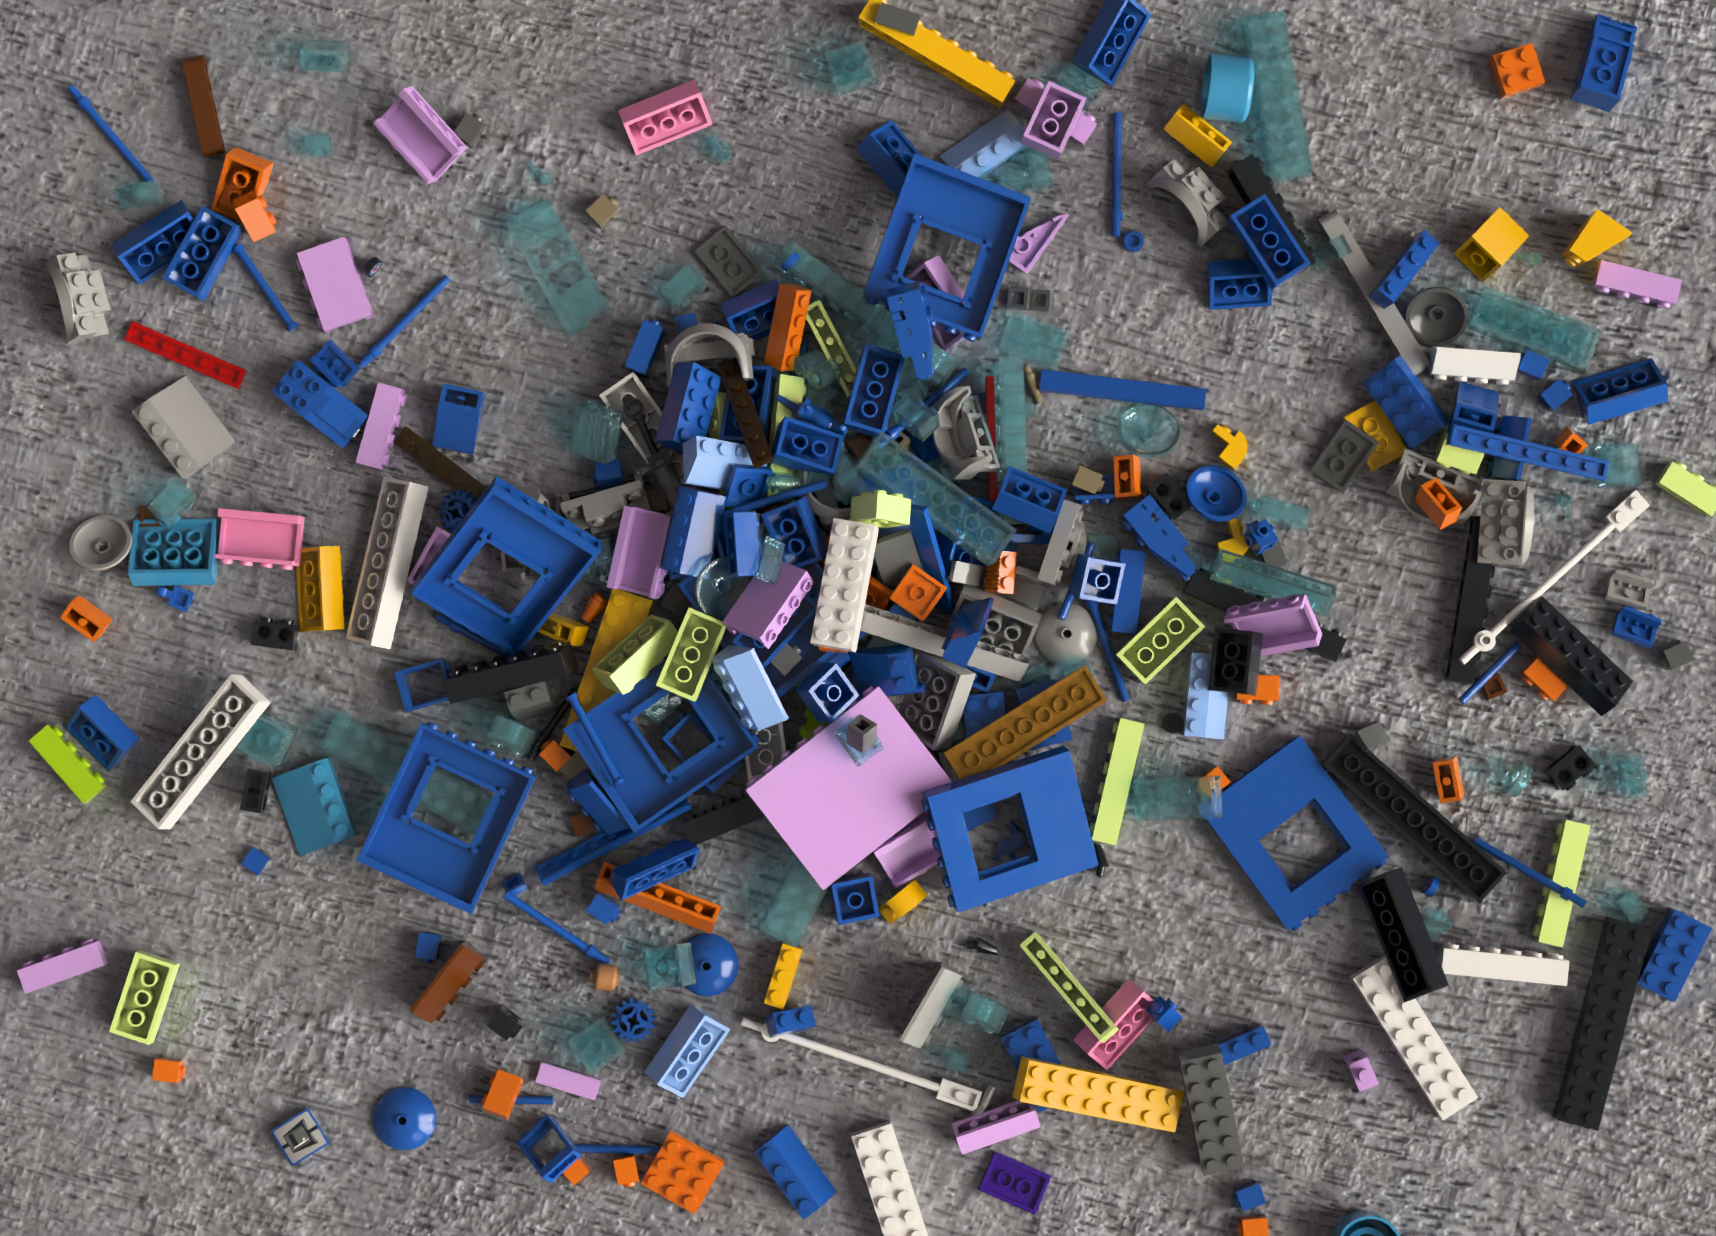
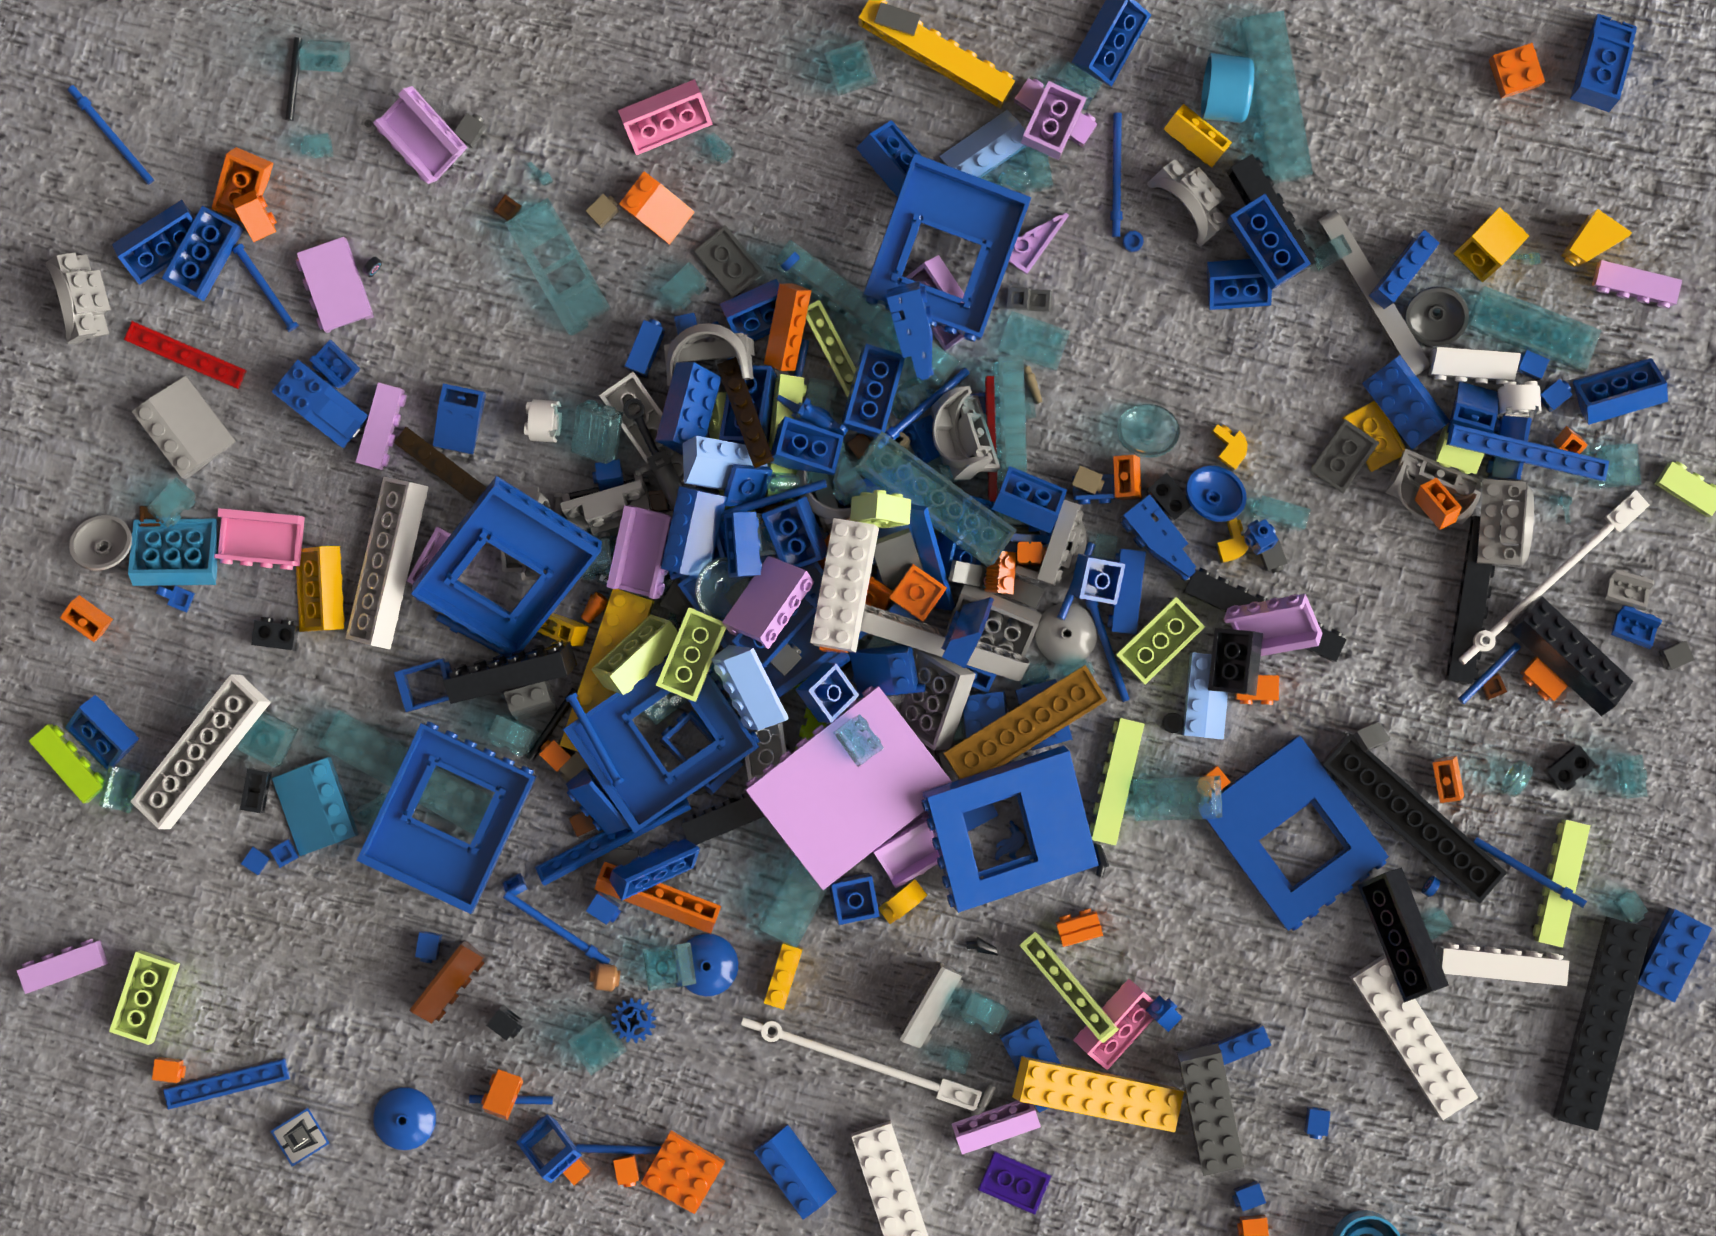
(119, 788): none -> clear light blue bracket
(140, 195): clear light blue slope -> none
(203, 106): reddish brown beam -> none
(226, 1083): none -> blue tile
(284, 853): none -> blue plate
(293, 79): none -> black bar
(375, 350): blue bar -> none
(455, 512): blue gear -> none
(507, 208): none -> reddish brown tile
(543, 420): none -> white brick
(568, 1081): lavender tile -> none
(656, 208): none -> slope
(686, 1051): light blue slope -> none
(769, 560): clear light blue tile -> none
(790, 1021): blue brick -> none
(817, 369): clear light blue brick -> none
(861, 733): dark grey brick -> none
(915, 416): clear light blue brick -> none
(1030, 553): none -> orange brick
(1078, 928): none -> orange brick
(1122, 390): blue tile -> none
(1270, 580): clear light blue brick -> none
(1317, 1122): none -> blue brick
(1360, 1070): lavender torso -> none
(1519, 399): none -> white brick

